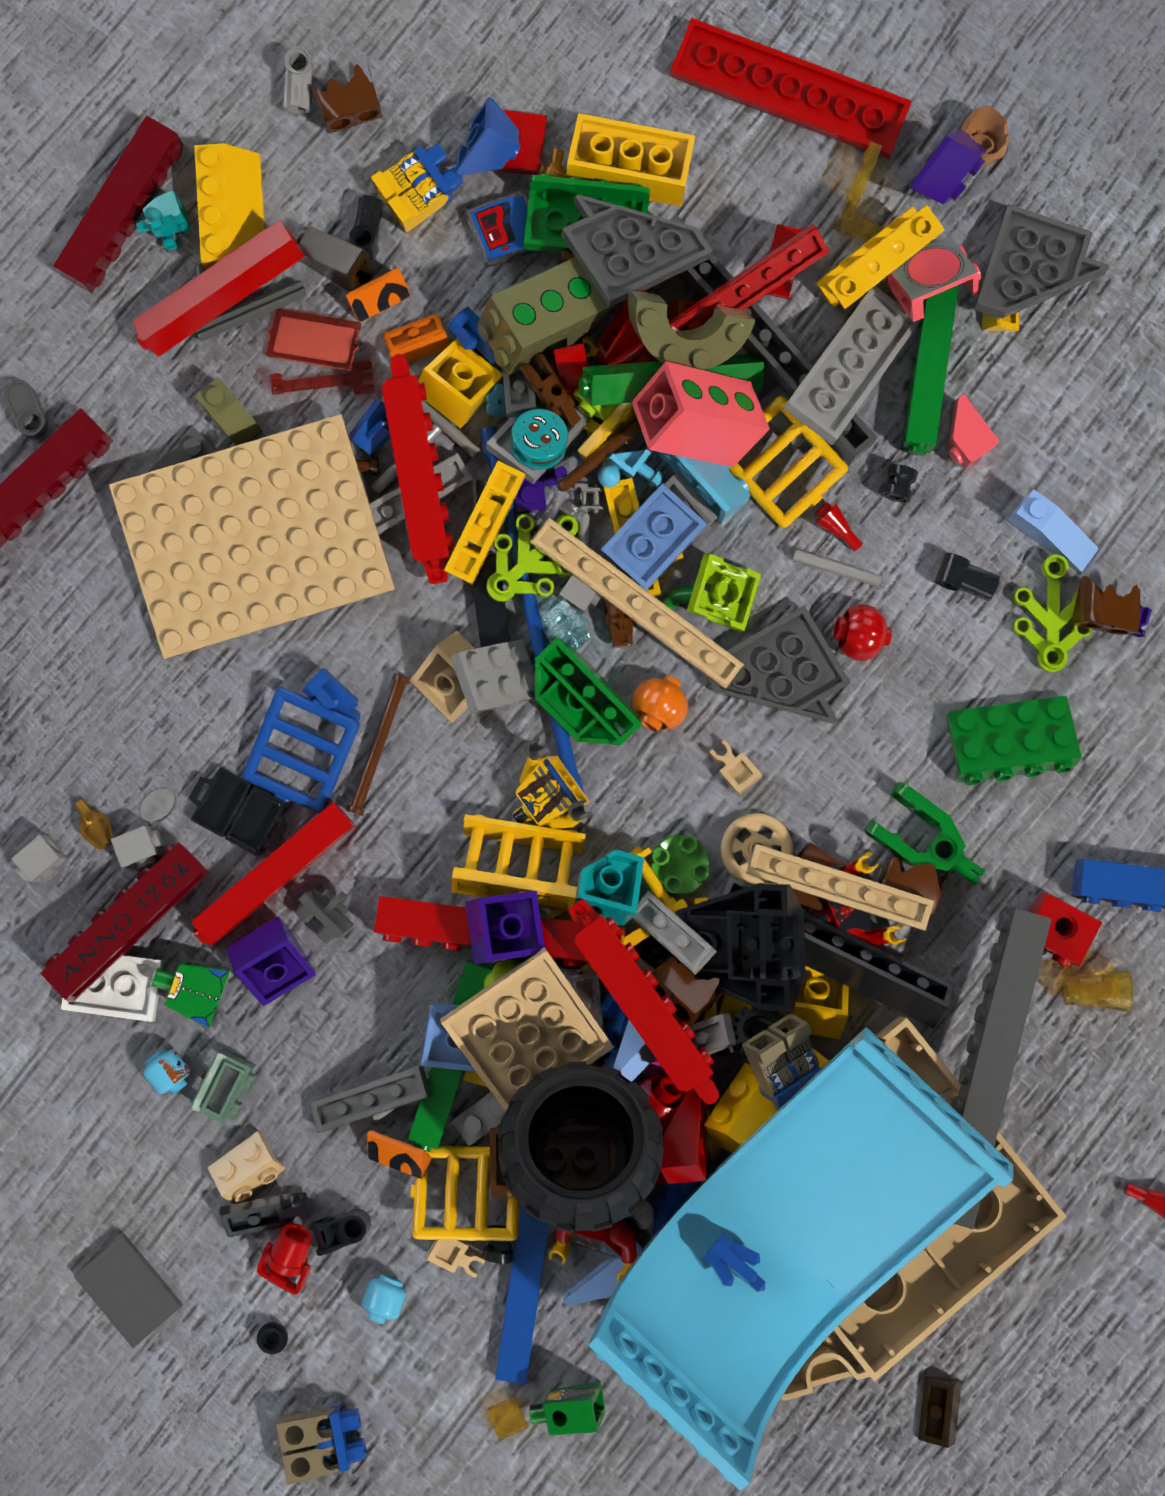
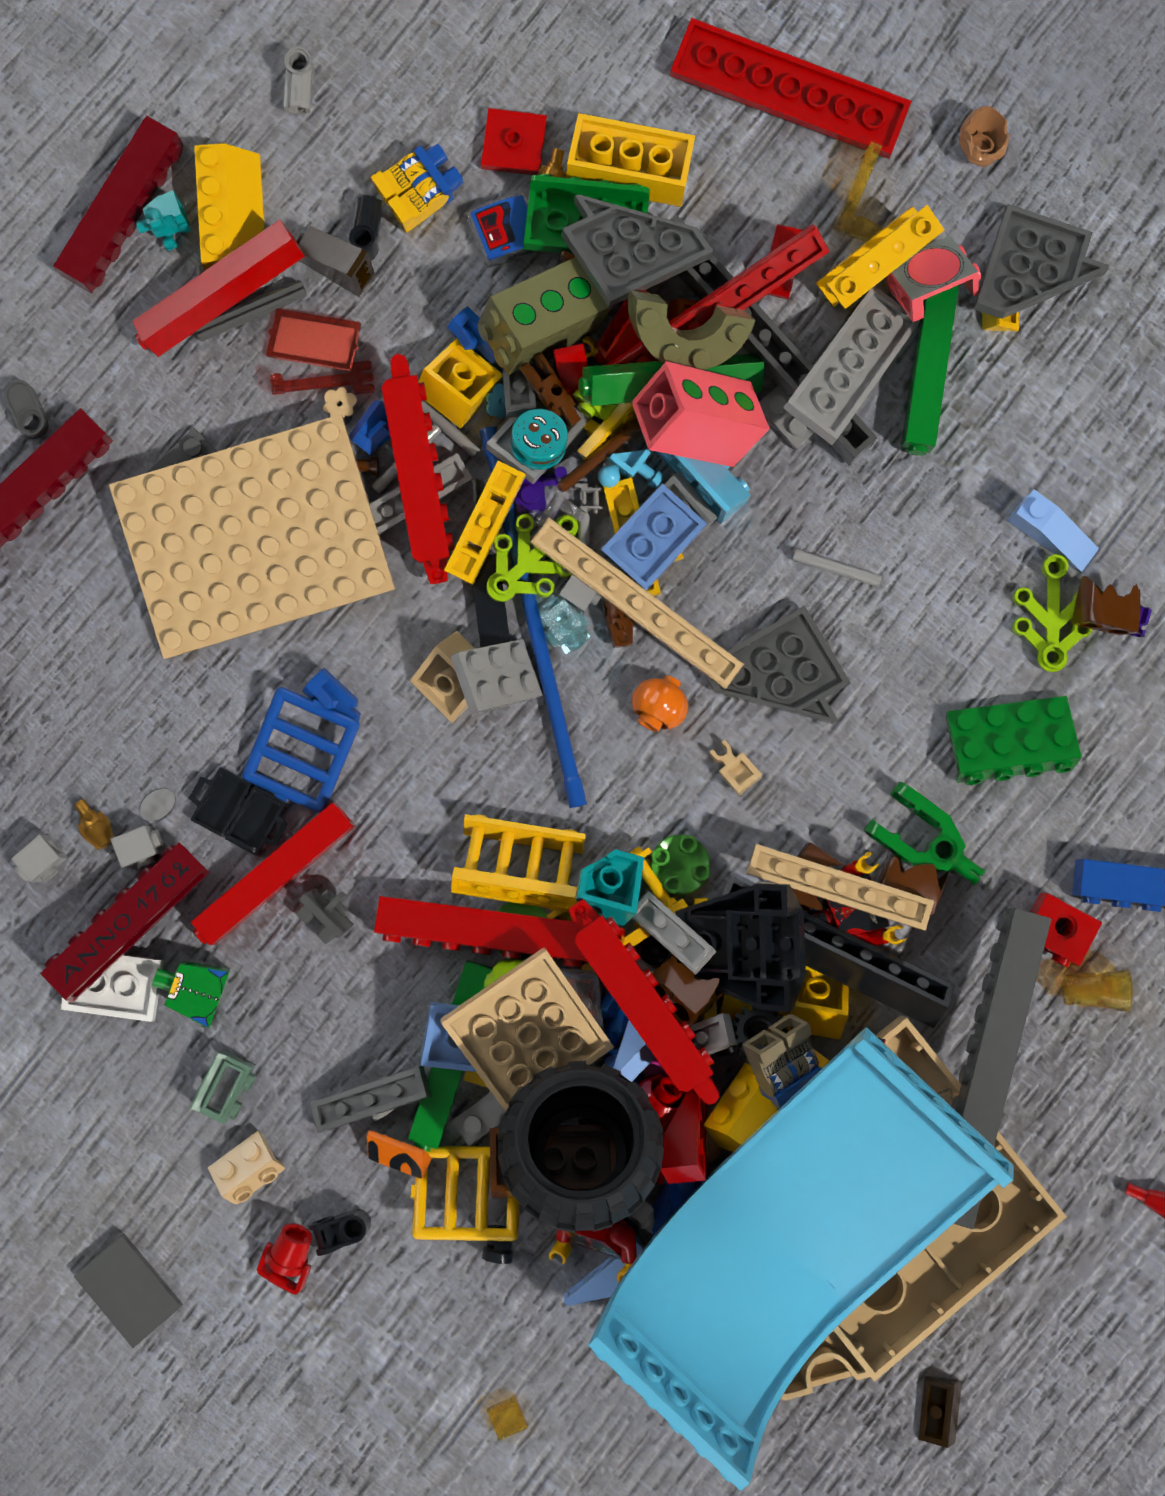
(166, 1072): medium azure head -> none
(228, 412): olive slope -> none
(263, 1213): black hinge -> none
(268, 1346): black plate -> none
(270, 961): dark purple slope -> none
(318, 1442): dark tan hips -> none
(332, 400): none -> tan plant
(350, 104): reddish brown piece -> none
(378, 294): orange slope -> none
(378, 744): reddish brown bar -> none
(384, 1298): medium azure head -> none
(417, 339): orange slope -> none
(452, 1253): tan plate -> none
(490, 142): blue slope -> none
(504, 927): dark purple slope -> none
(522, 1299): blue tile -> none
(549, 791): torso -> none
(571, 1409): green torso -> none
(581, 697): green wedge -> none
(678, 595): green arm -> none
(726, 589): lime brick -> none
(729, 1258): blue rock -> none
(752, 823): tan plate -> none
(819, 447): yellow bar -> none
(832, 520): red cone -> none
(862, 632): red plant -> none
(899, 483): black wheel -> none
(949, 167): dark purple slope -> none
(958, 574): black piece -> none
(968, 434): coral slope -> none

